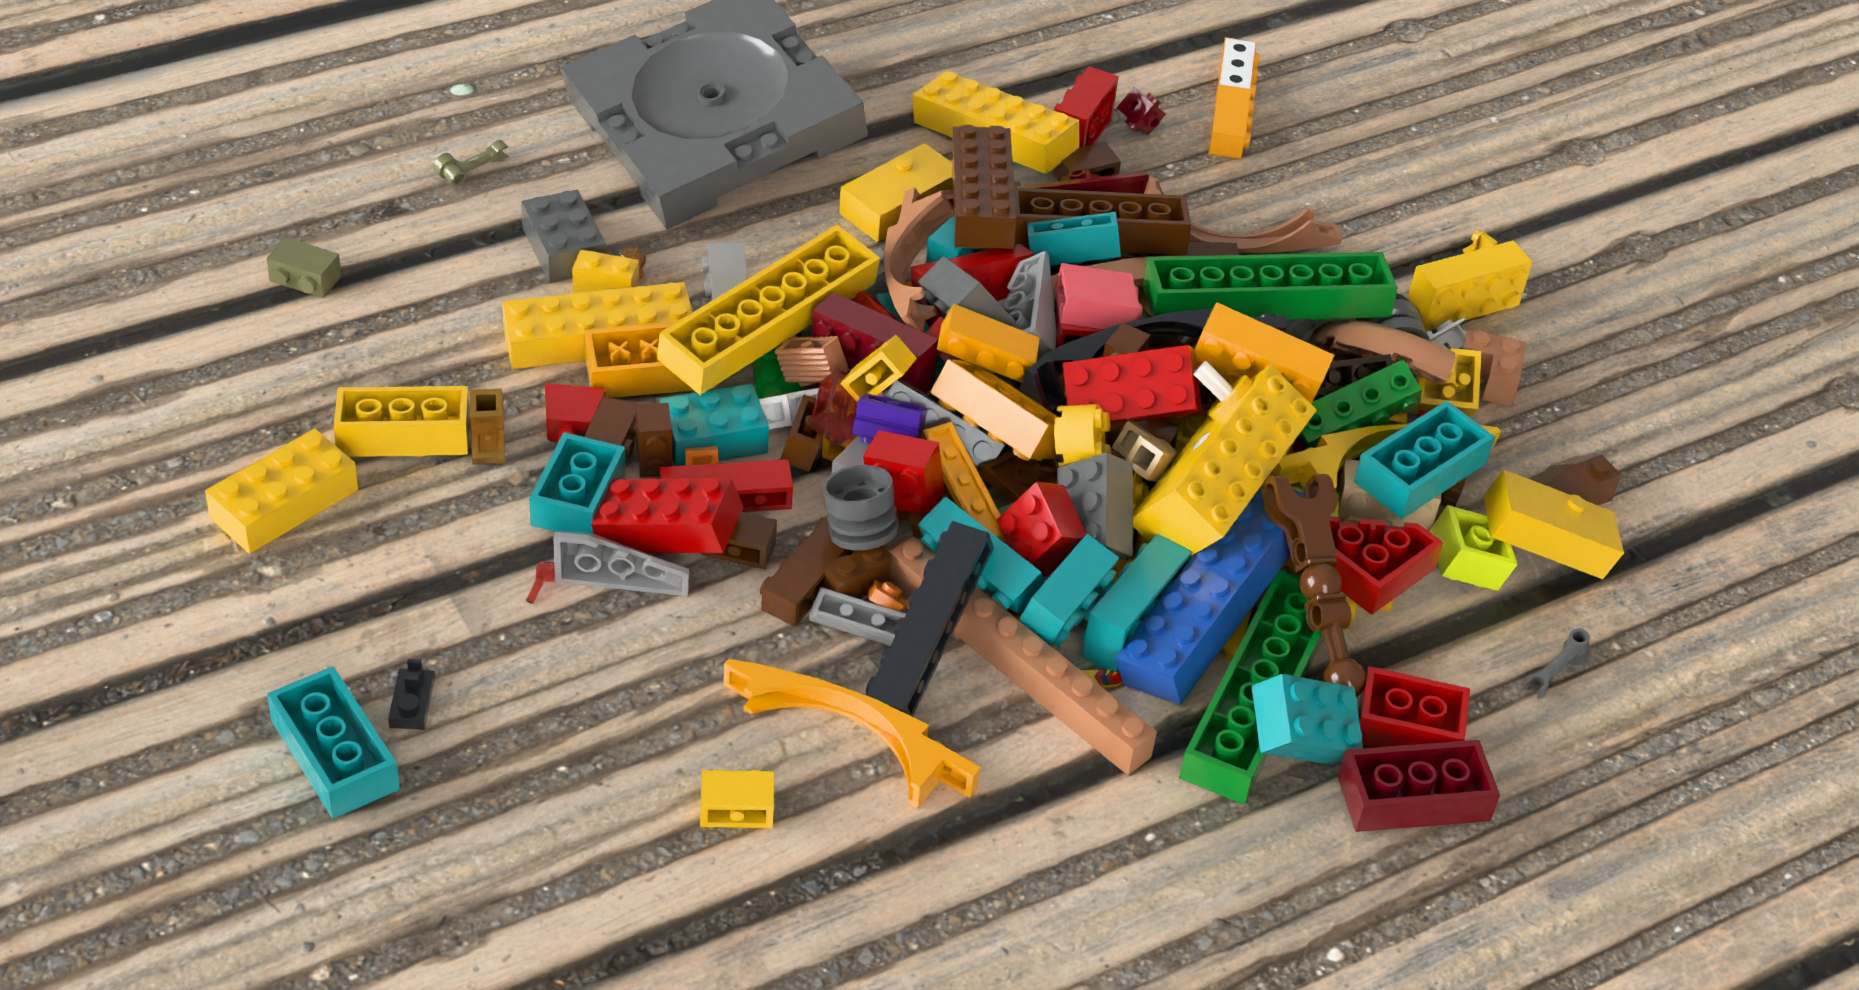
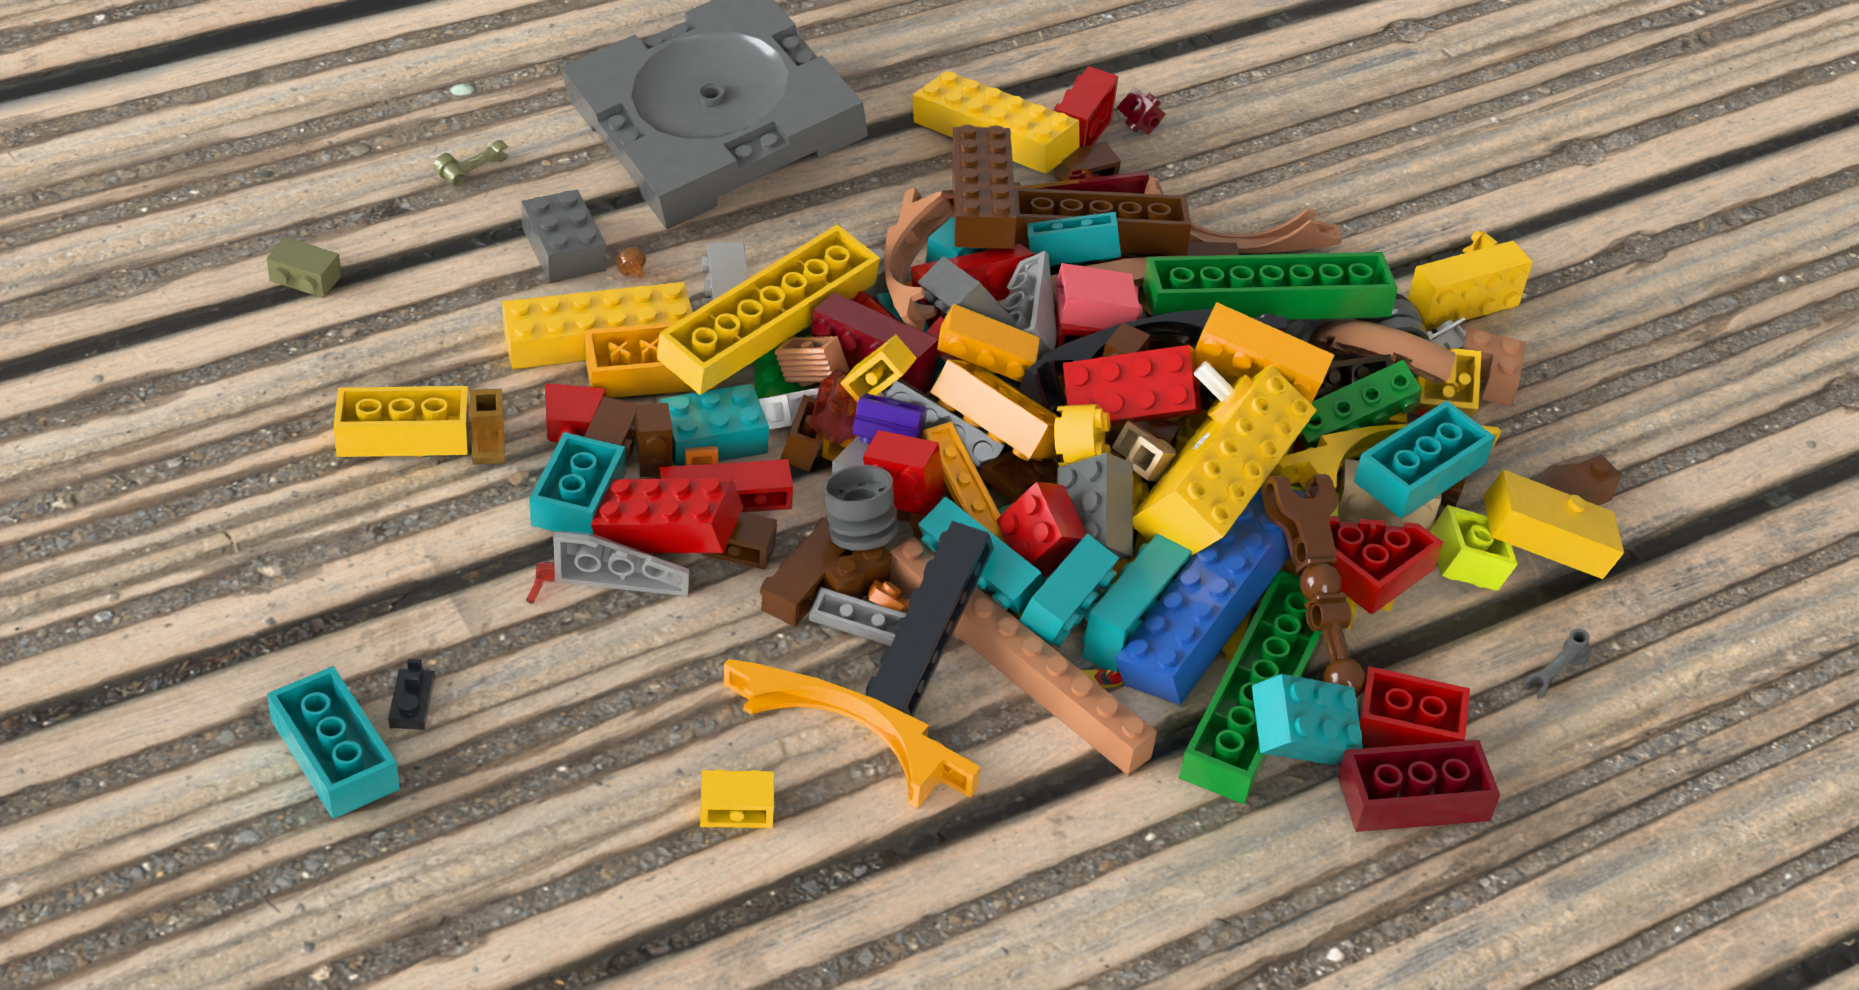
(281, 490): yellow brick -> none
(603, 272): yellow brick -> none
(876, 197): yellow brick -> none
(1234, 98): light orange brick -> none

